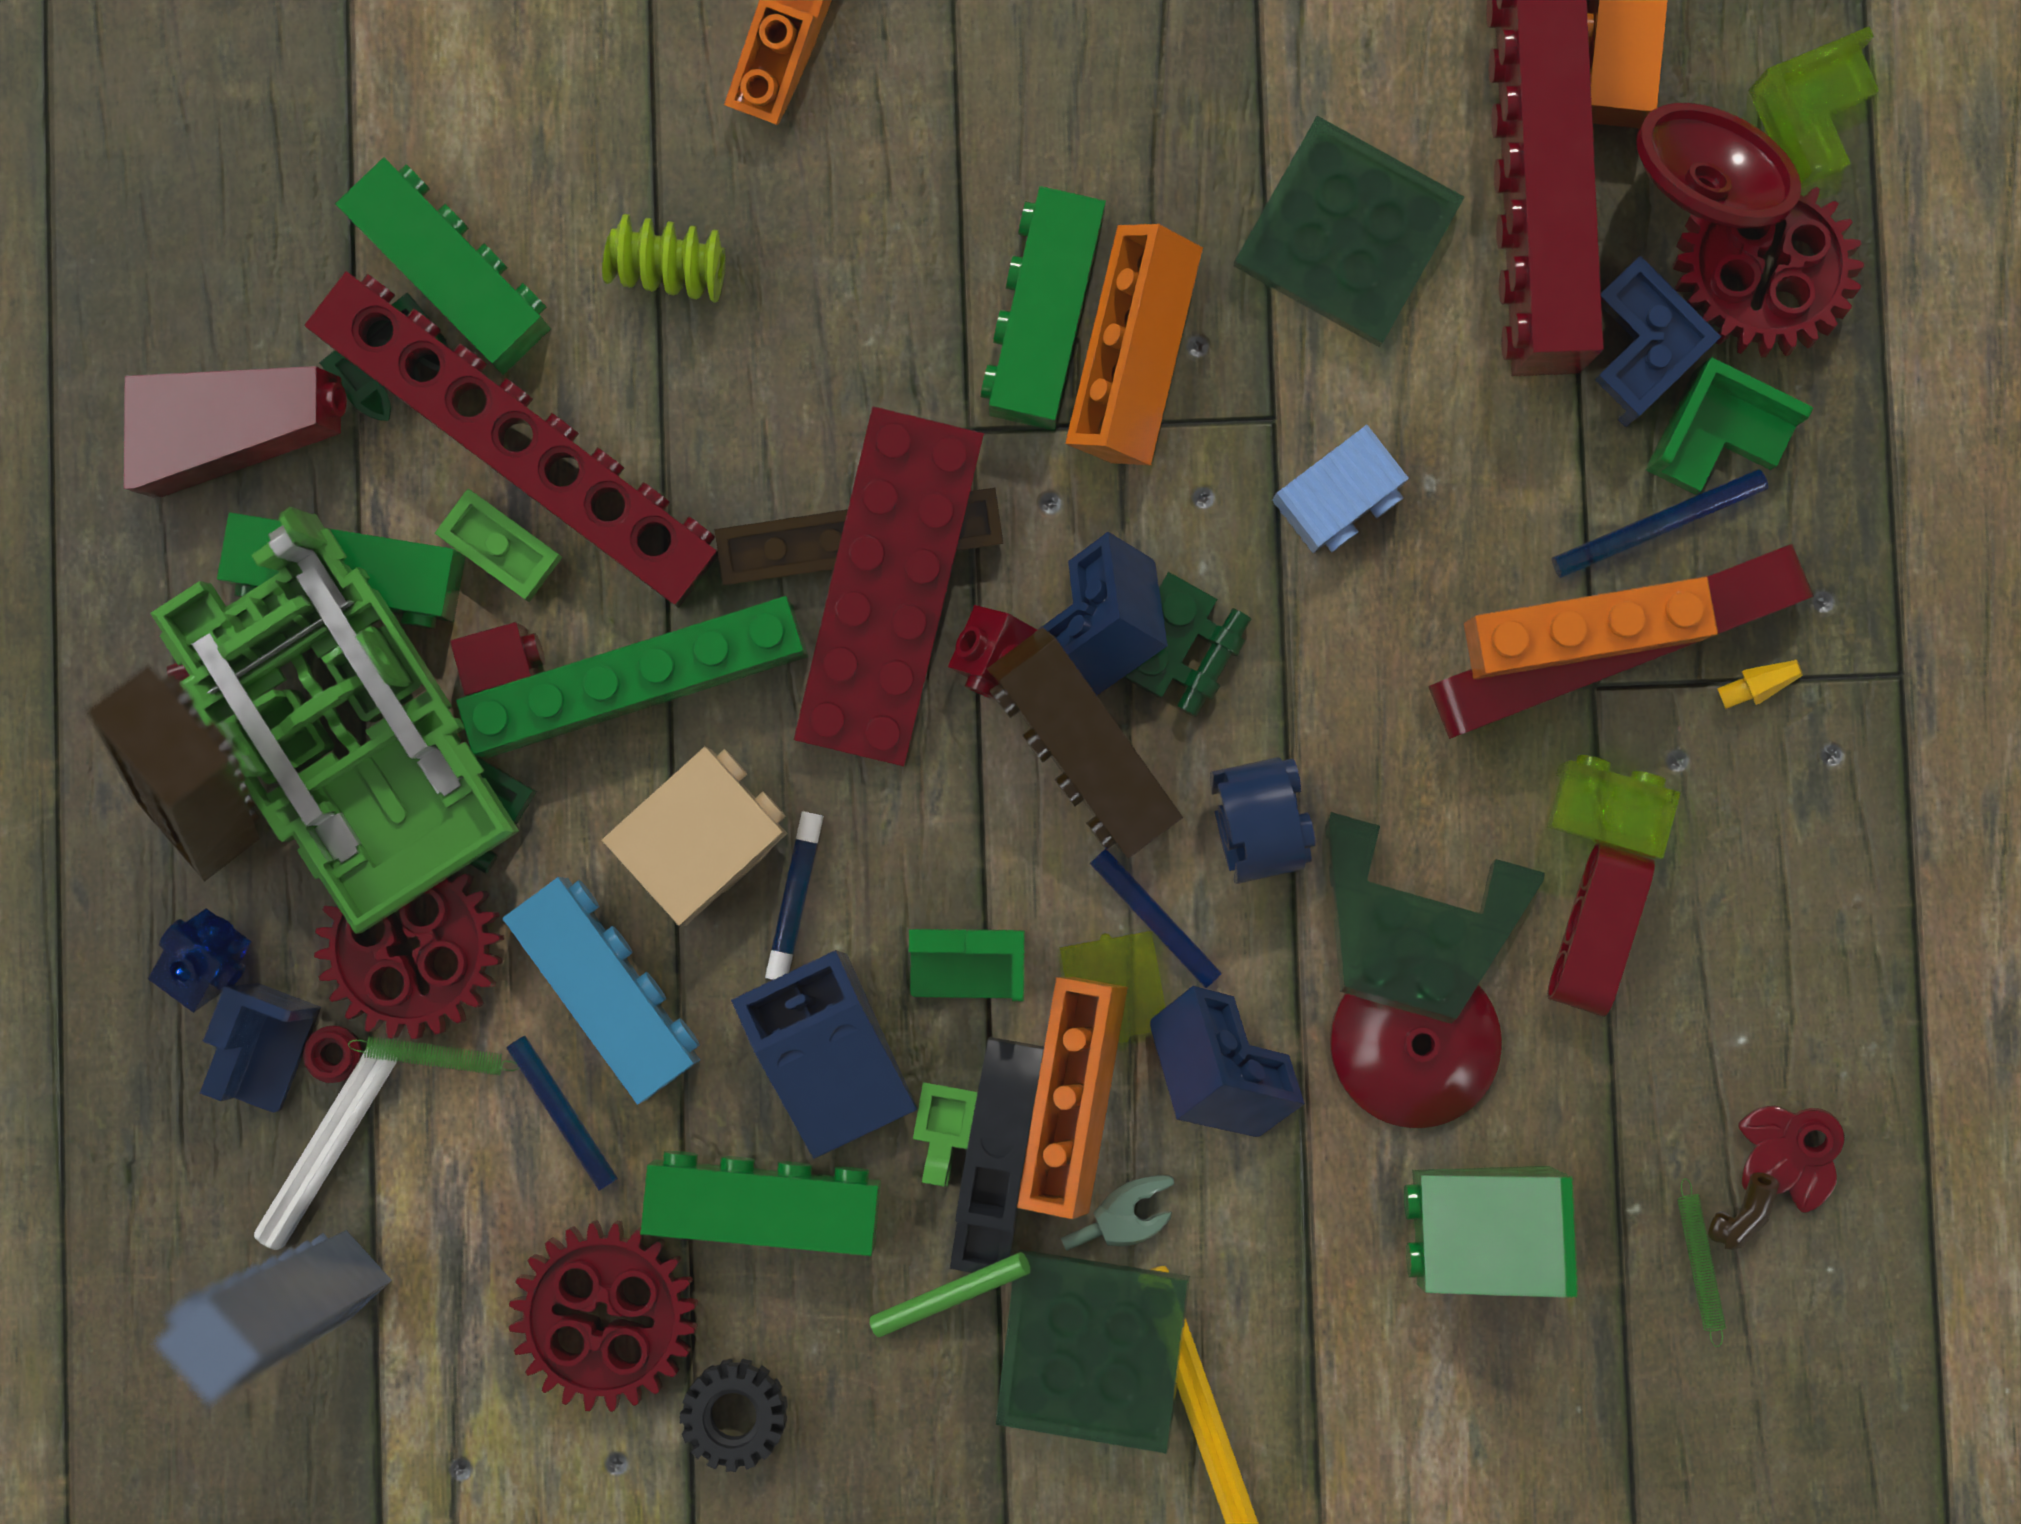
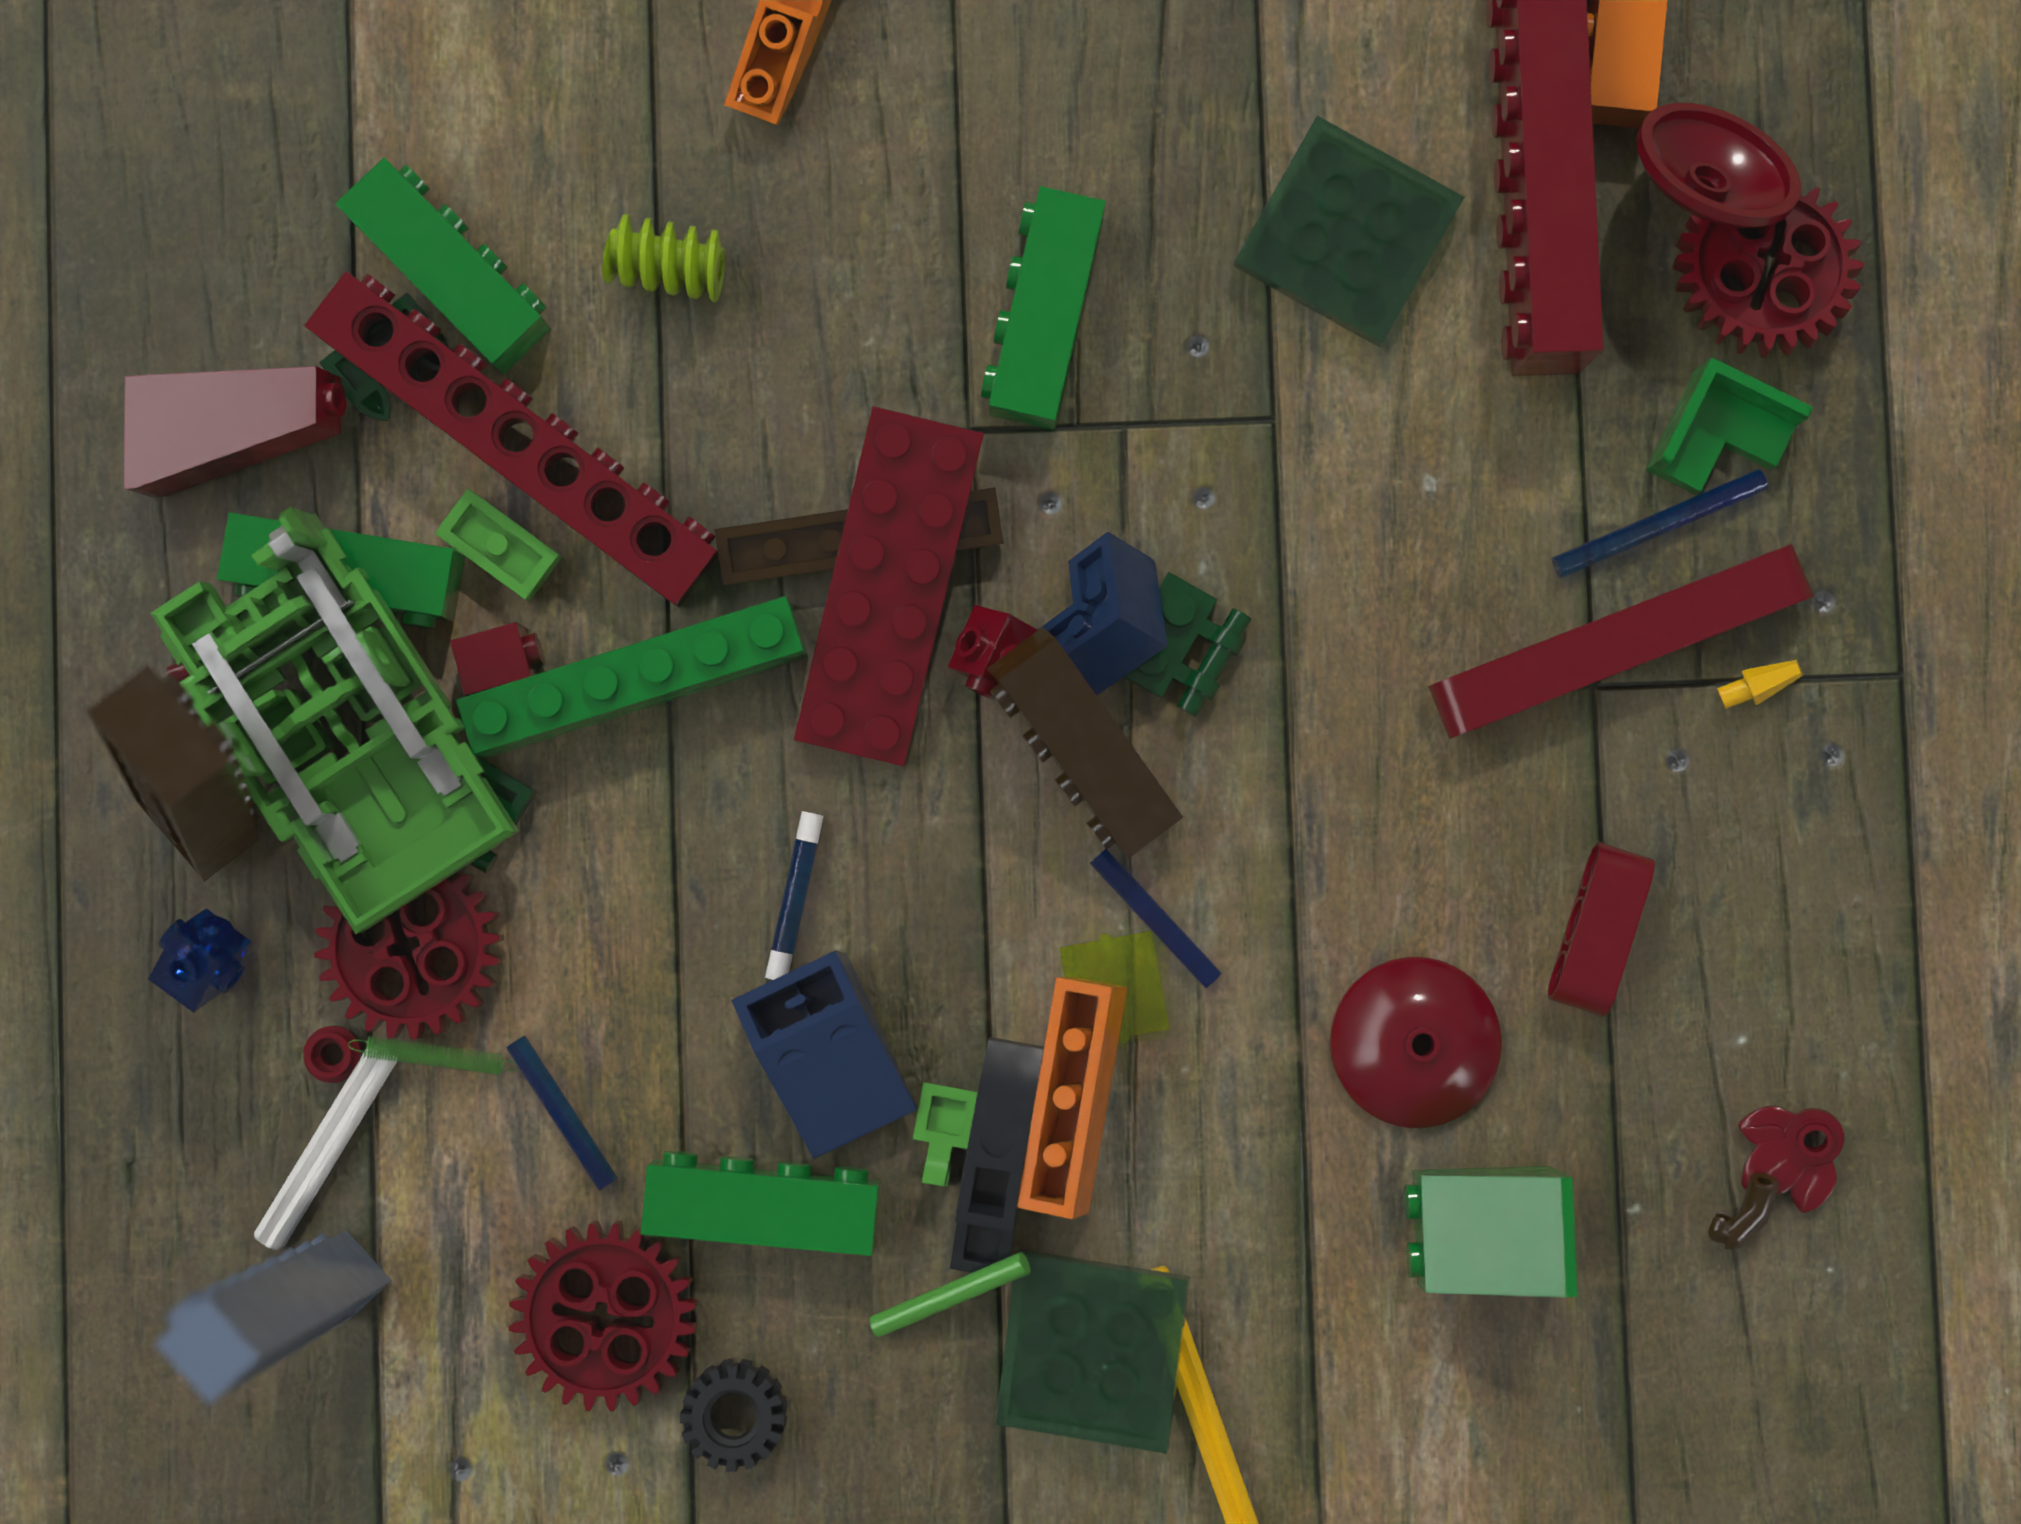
(257, 1043): dark blue panel -> none
(602, 988): dark azure brick -> none
(697, 834): tan brick -> none
(967, 963): green panel -> none
(1117, 1216): sand green hand -> none
(1134, 344): orange brick -> none
(1214, 1070): dark blue panel -> none
(1261, 819): dark blue brick -> none
(1340, 490): light blue brick -> none
(1409, 946): clear green wing -> none
(1590, 628): orange brick -> none
(1614, 808): clear neon green bracket -> none
(1665, 333): dark blue panel -> none
(1697, 1263): bright green piece -> none
(1804, 92): clear neon green panel -> none

